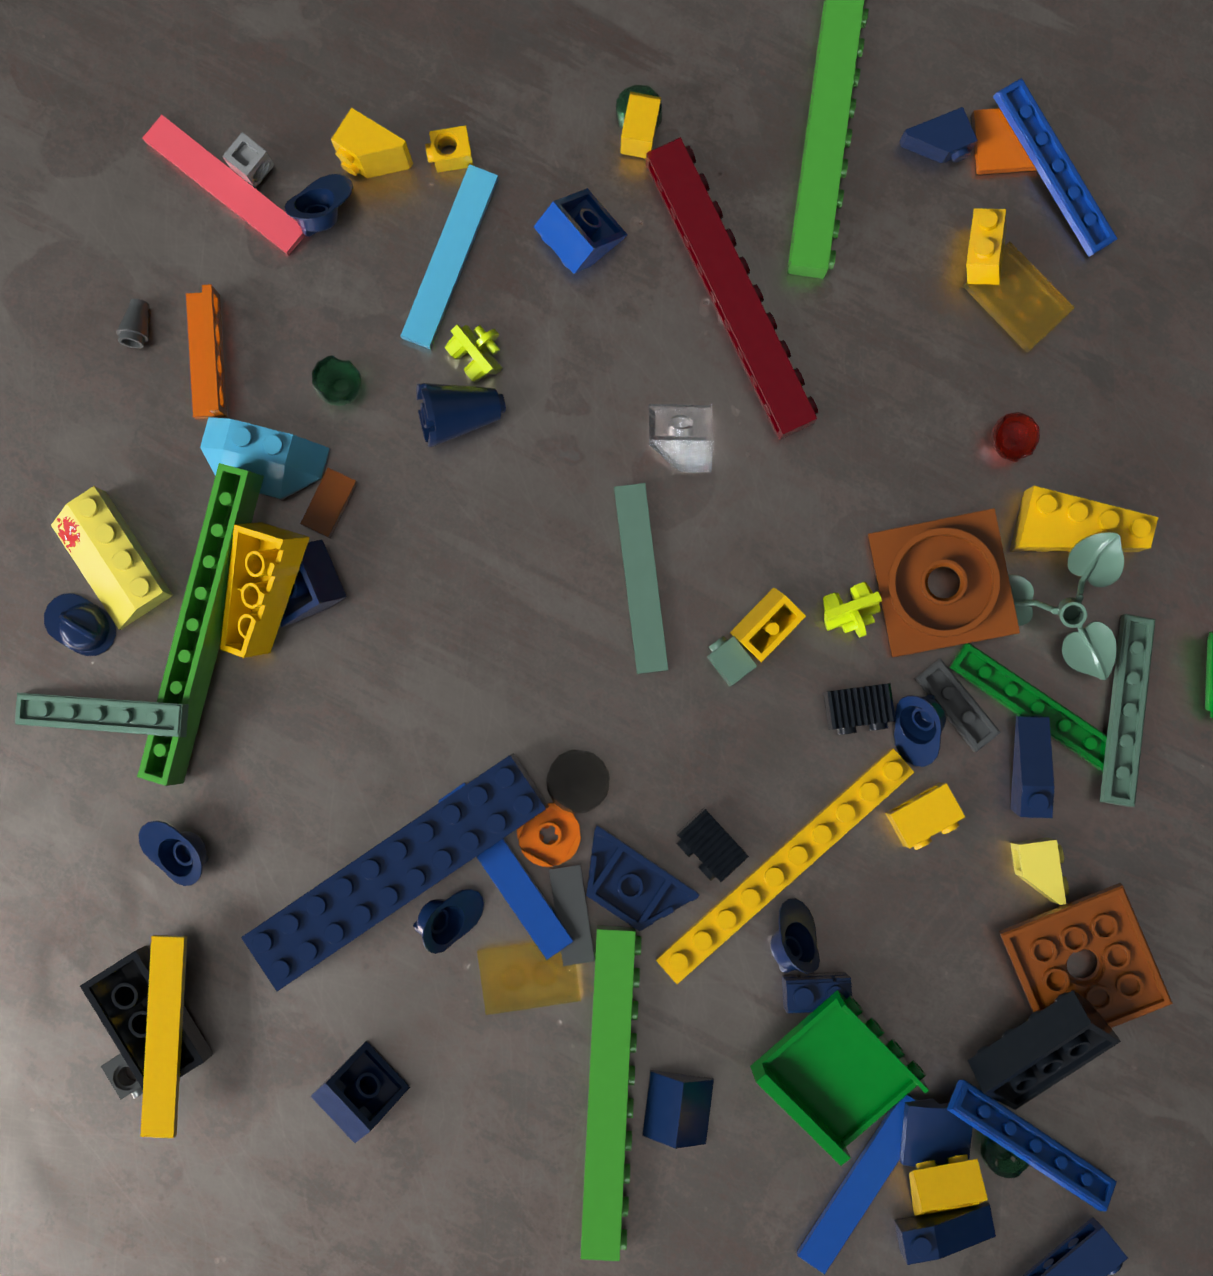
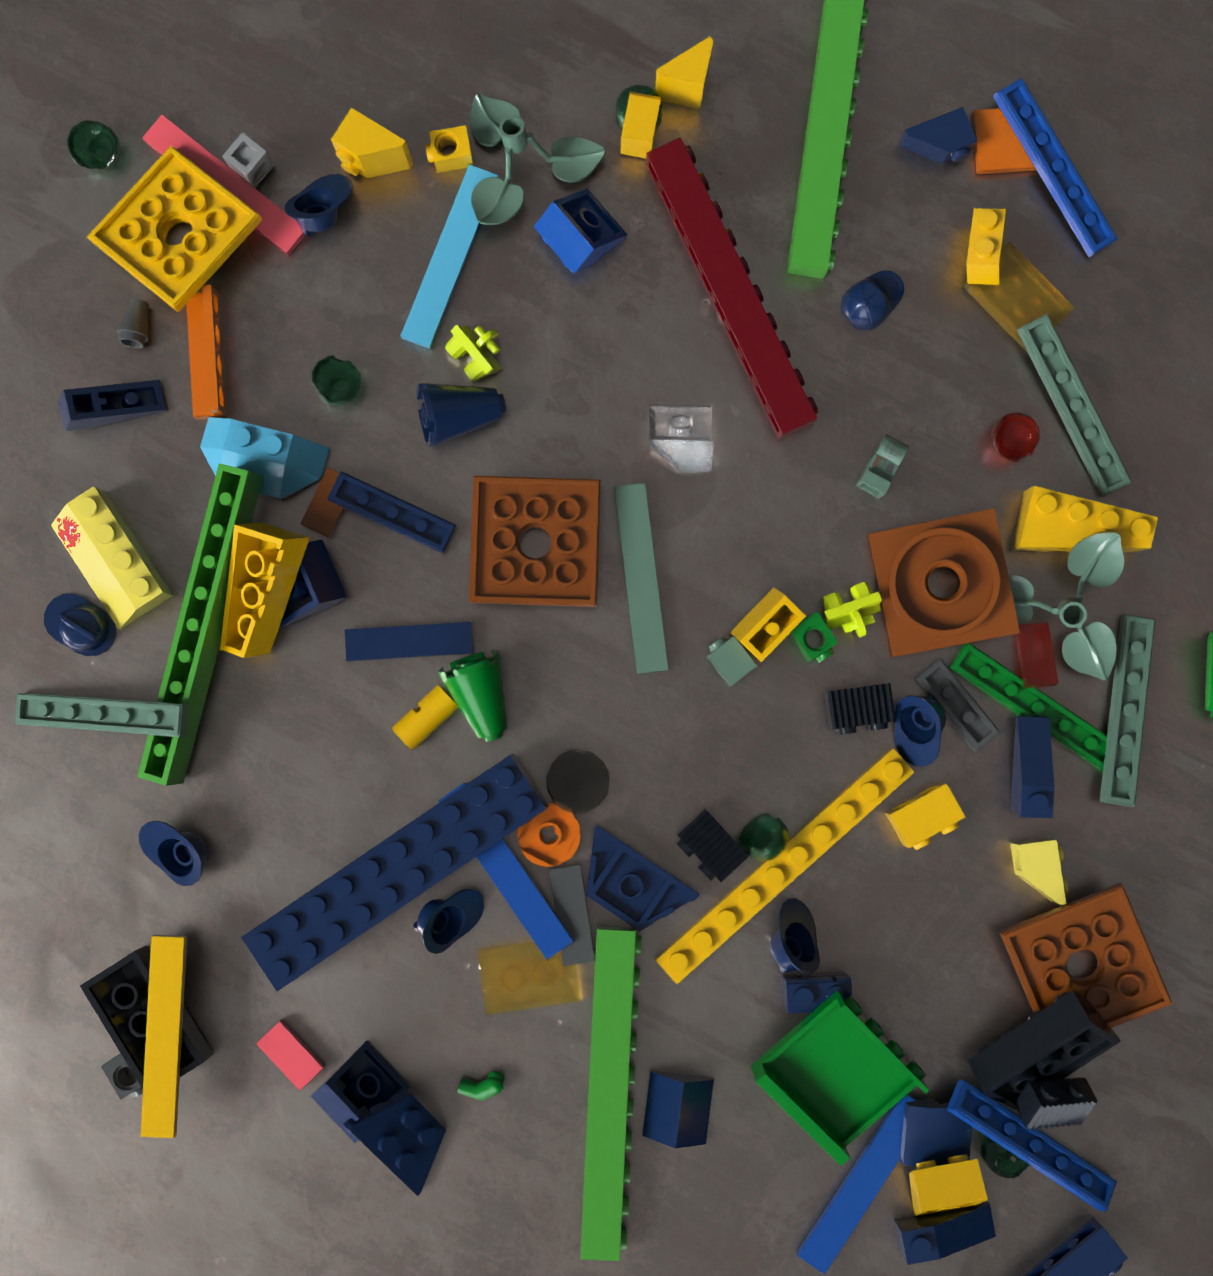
(93, 145): none -> clear green hair
(109, 404): none -> dark blue slope
(163, 197): none -> yellow piece
(290, 1054): none -> coral tile
(391, 512): none -> dark blue tile
(401, 1137): none -> dark blue wing
(409, 641): none -> dark blue tile
(426, 718): none -> yellow pin
(479, 692): none -> green cone
(484, 1090): none -> green arm
(500, 120): none -> sand green plant
(508, 508): none -> dark orange piece
(685, 77): none -> yellow slope
(764, 838): none -> clear green hair
(814, 623): none -> green brick
(872, 299): none -> dark blue piece
(882, 466): none -> sand green leg
(1036, 655): none -> clear red tile
(1055, 1102): none -> black brick
(1074, 405): none -> sand green tile

